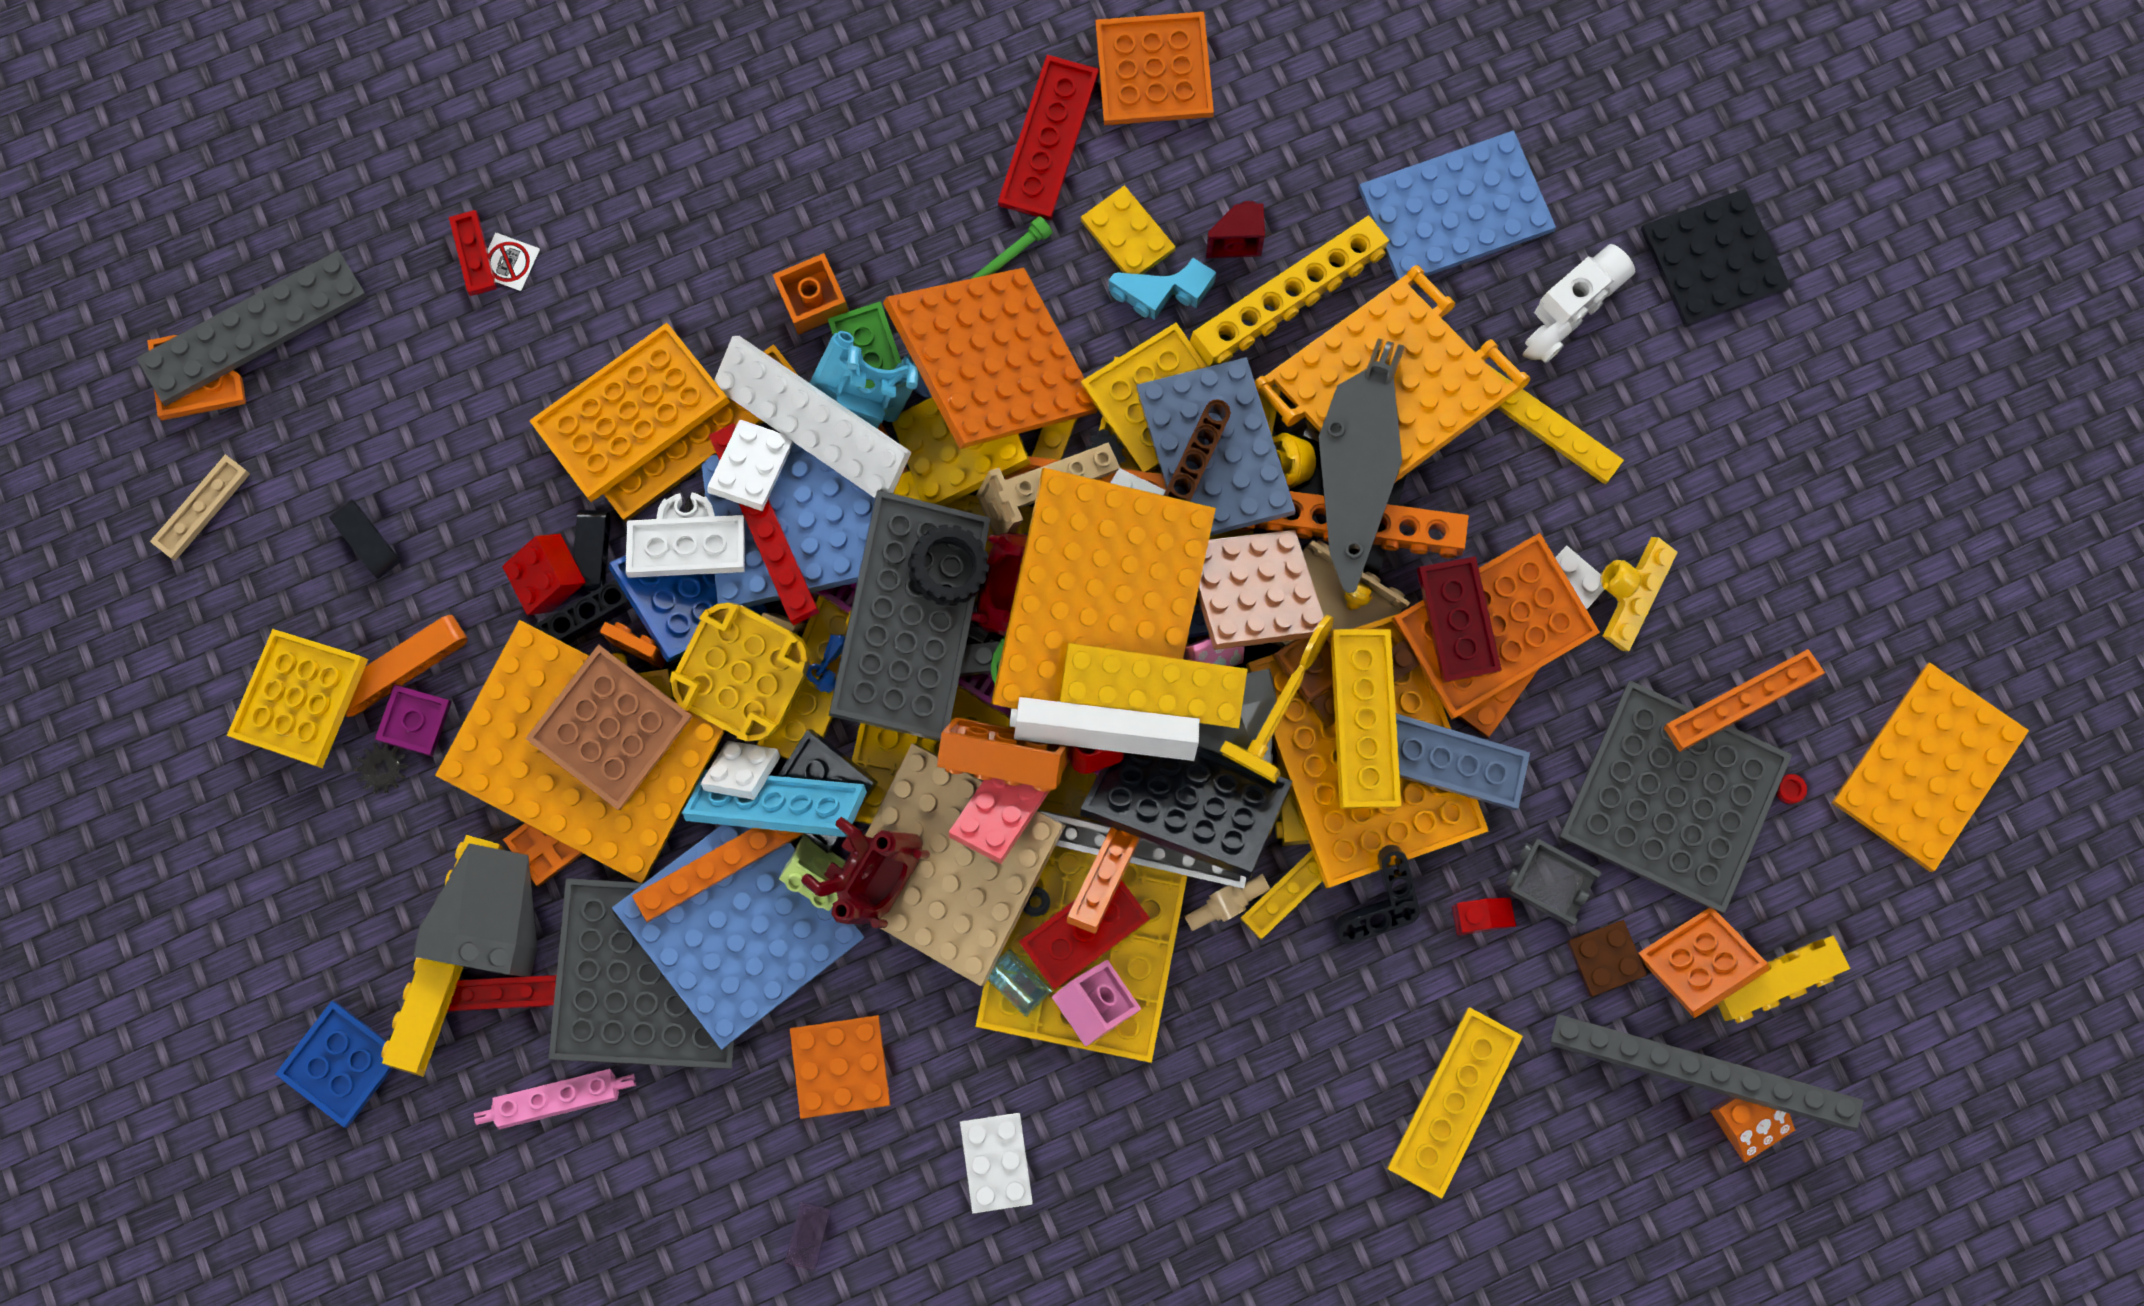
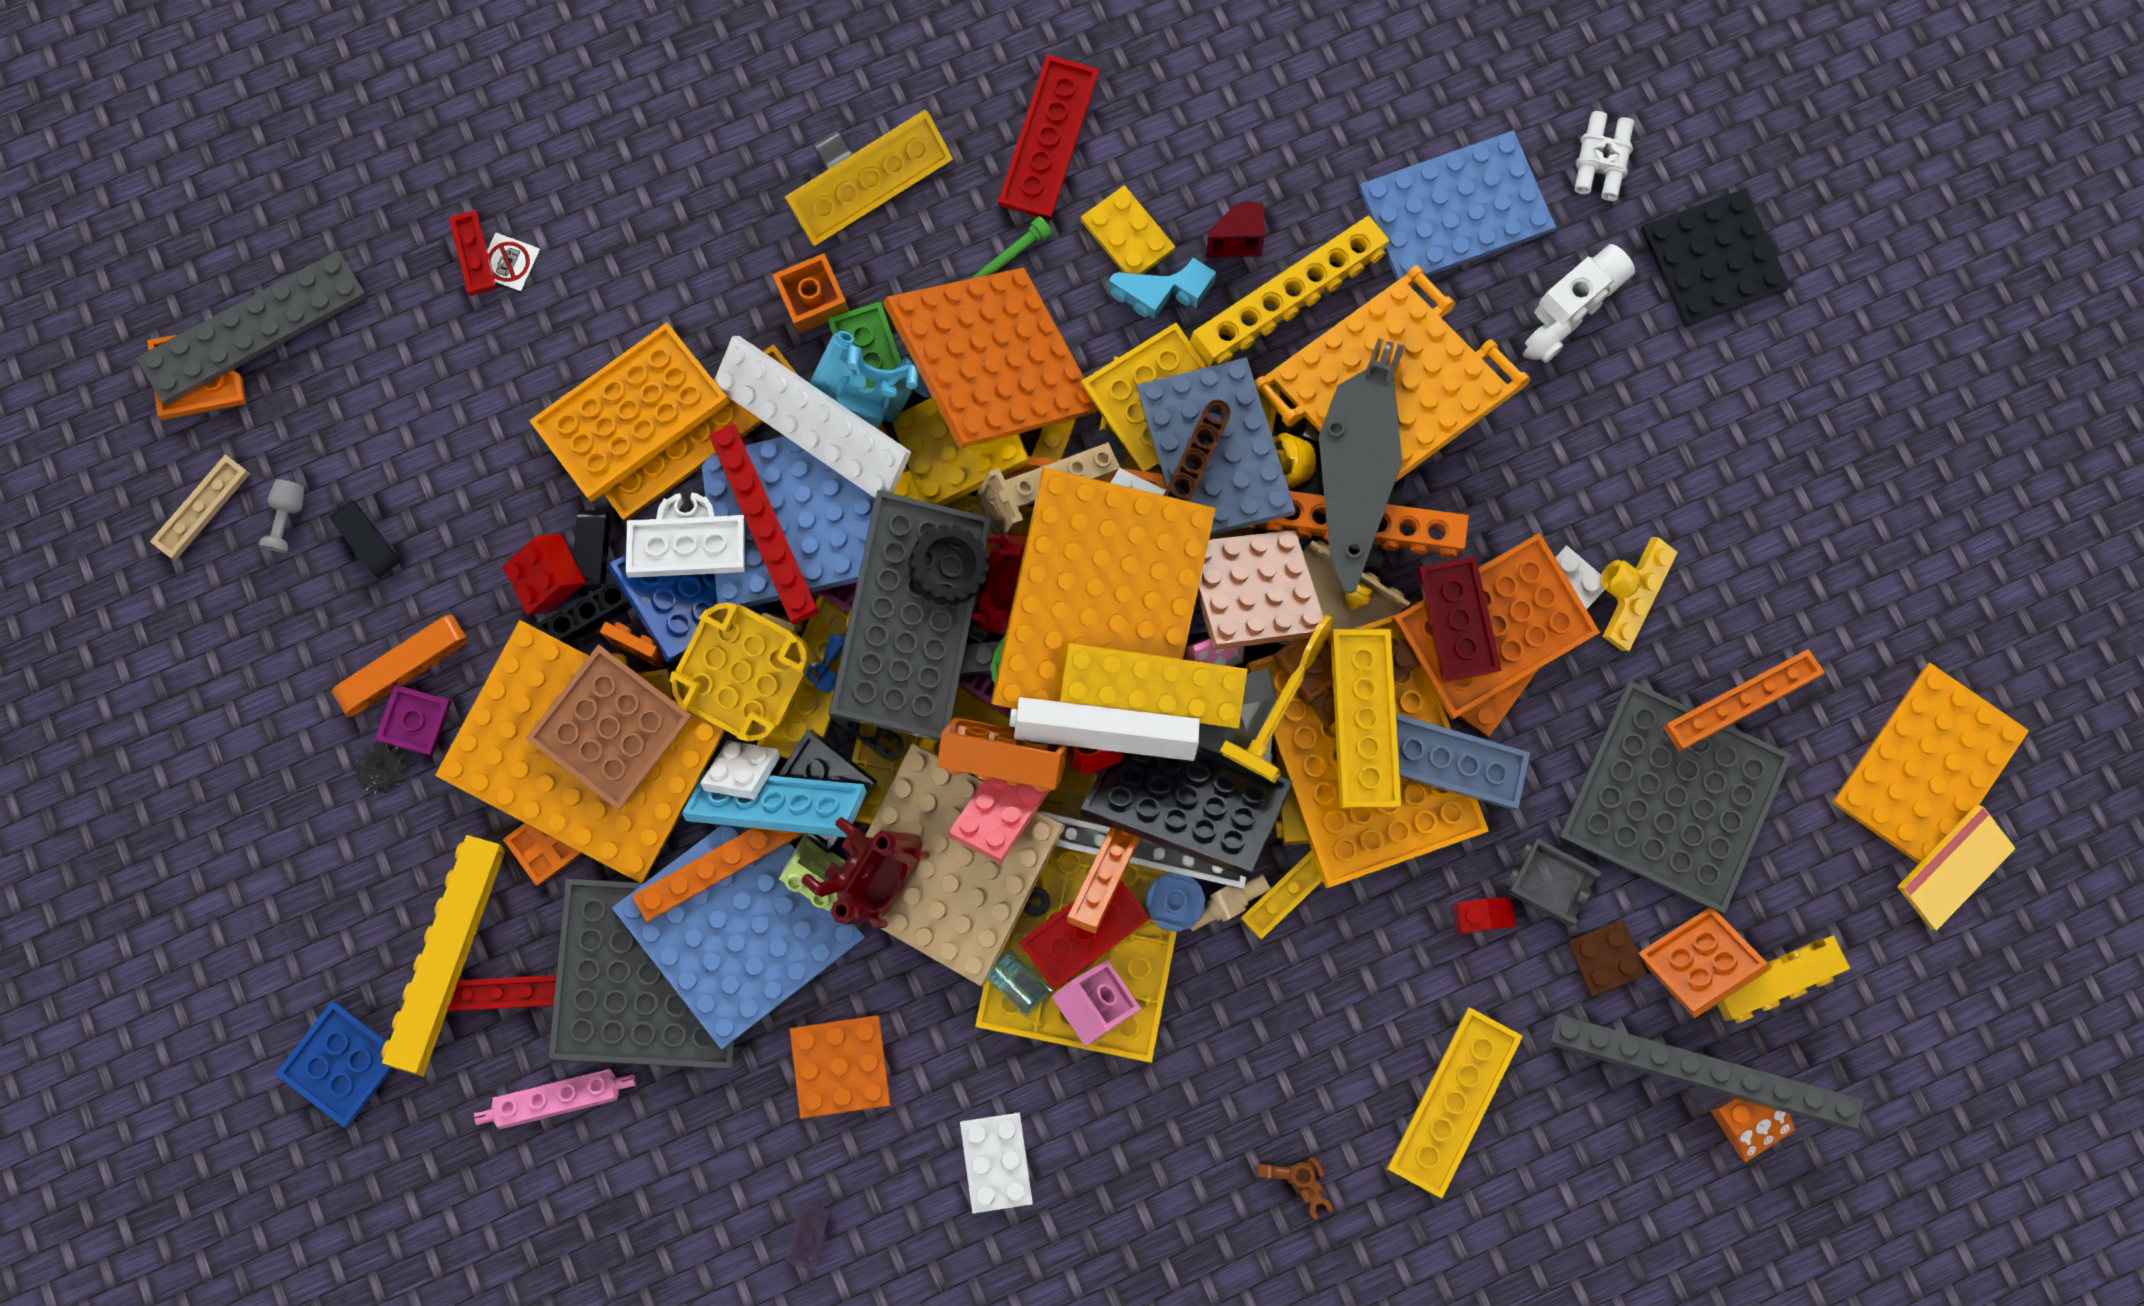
(285, 498): none -> light grey piece
(297, 698): yellow plate -> none
(483, 915): dark grey wedge -> none
(750, 465): white plate -> none
(831, 150): none -> dark grey axle
(869, 177): none -> yellow plate
(880, 749): none -> black beam
(1154, 68): orange plate -> none
(1175, 902): none -> medium blue tile
(1303, 1179): none -> dark orange piece
(1395, 901): black beam -> none
(1560, 434): yellow plate -> none
(1616, 158): none -> white pin
(1791, 789): red tile -> none
(1956, 867): none -> yellow tile

